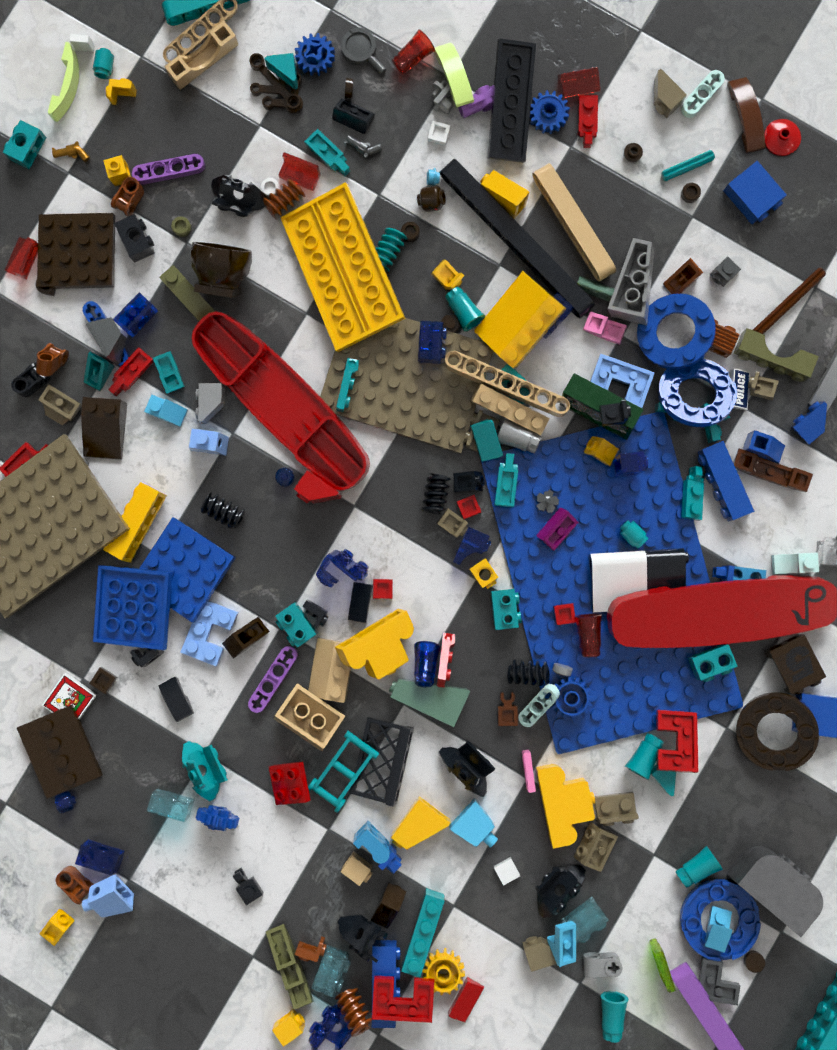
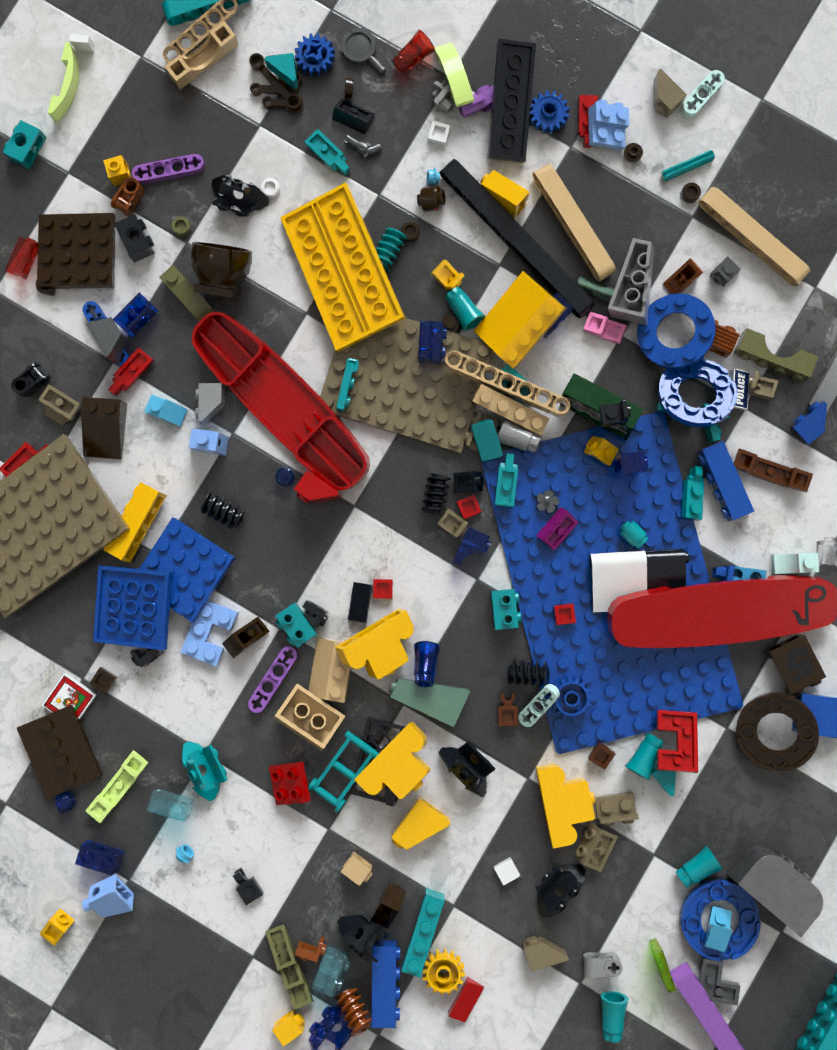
(50, 360): dark orange piece -> none
(71, 151): pearl gold piece -> none
(73, 887): dark orange piece -> none
(97, 371): teal slope -> none
(103, 63): teal brick -> none
(117, 787): none -> yellowish green slope
(120, 87): yellow bracket -> none
(168, 372): teal slope -> none
(176, 699): black slope -> none
(184, 853): none -> medium azure plate
(217, 818): blue gear -> none
(283, 198): dark orange piece -> none
(299, 171): clear red panel -> none
(343, 561): clear blue piece -> none
(378, 846): dark azure hips -> none
(397, 765): none -> yellow brick
(399, 1008): red plate -> none
(448, 642): hinge -> none
(474, 825): medium azure torso -> none
(475, 570): yellow brick -> none
(528, 771): bright pink tile -> none
(562, 669): light grey tile -> none
(564, 943): medium azure slope -> none
(580, 82): clear red panel -> none
(587, 918): clear light blue brick -> none
(589, 634): clear red plant -> none
(601, 755): none -> reddish brown plate
(608, 124): none -> light blue plate
(614, 369): light blue plate -> none
(711, 658): teal brick -> none
(749, 114): reddish brown slope -> none
(754, 236): none -> tan beam
(754, 961): dark brown tile -> none
(755, 193): blue brick -> none
(764, 446): blue slope -> none
(776, 142): red dish -> none
(790, 301): reddish brown axle -> none

